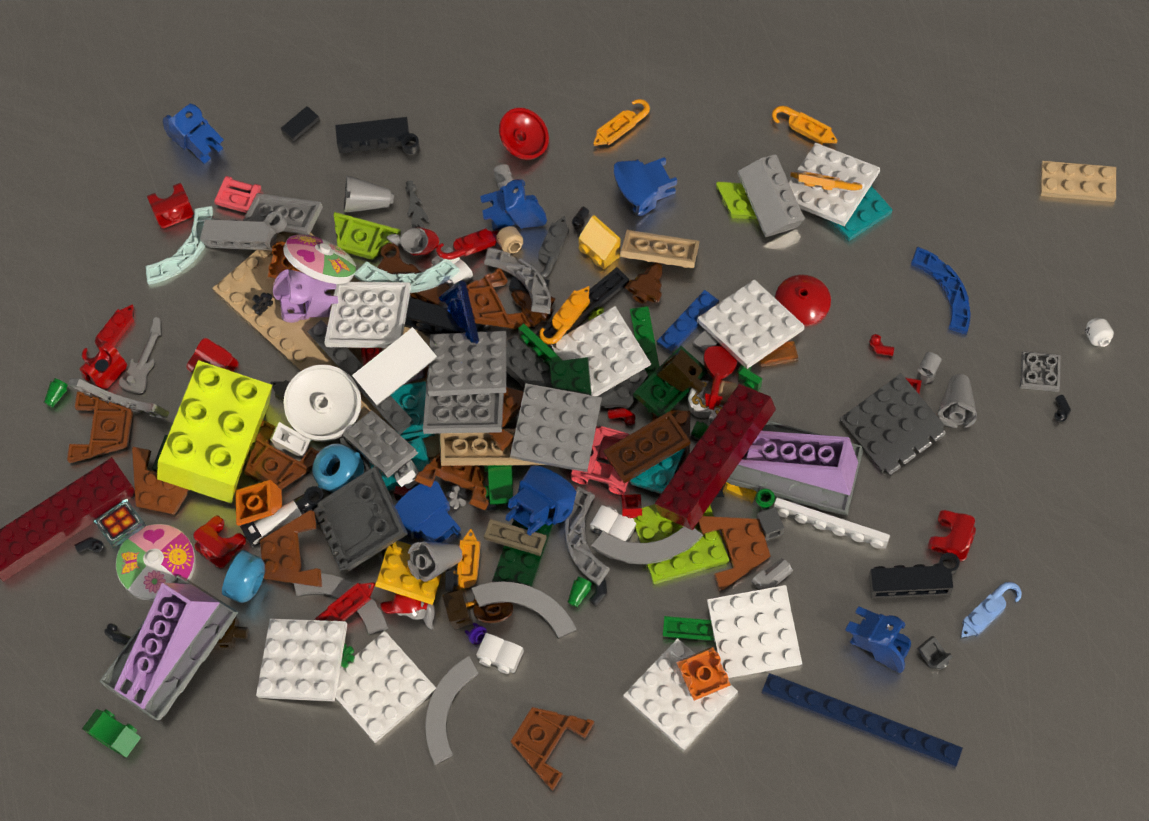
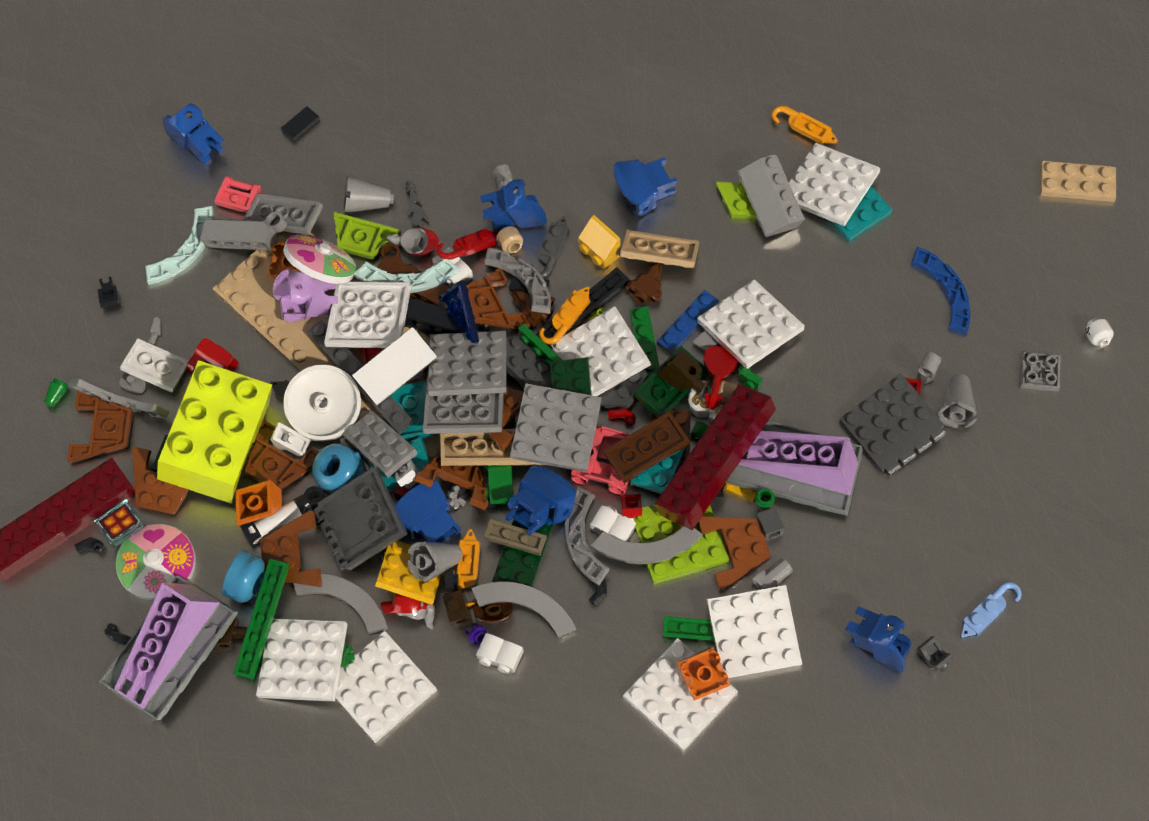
(105, 368): red piece -> none
(107, 294): none -> black plate
(112, 733): green brick -> none
(113, 330): red plate -> none
(154, 365): none -> white plate
(171, 209): red piece -> none
(215, 548): red piece -> none
(261, 619): none -> green plate
(262, 303): black plant -> none
(348, 603): red plate -> none
(376, 135): black hinge -> none
(439, 708): light grey tile -> none
(529, 129): red dish -> none
(539, 737): dark orange wing -> none
(578, 220): black arm -> none
(579, 591): green cone -> none
(620, 124): light orange plate -> none
(783, 354): clear orange tile -> none
(808, 308): red dish -> none
(825, 181): light orange plate -> none
(837, 525): white plate -> none
(862, 720): dark blue plate -> none
(878, 347): red arm -> none
(914, 580): black hinge -> none
(959, 539): red piece -> none
(1063, 410): black arm -> none

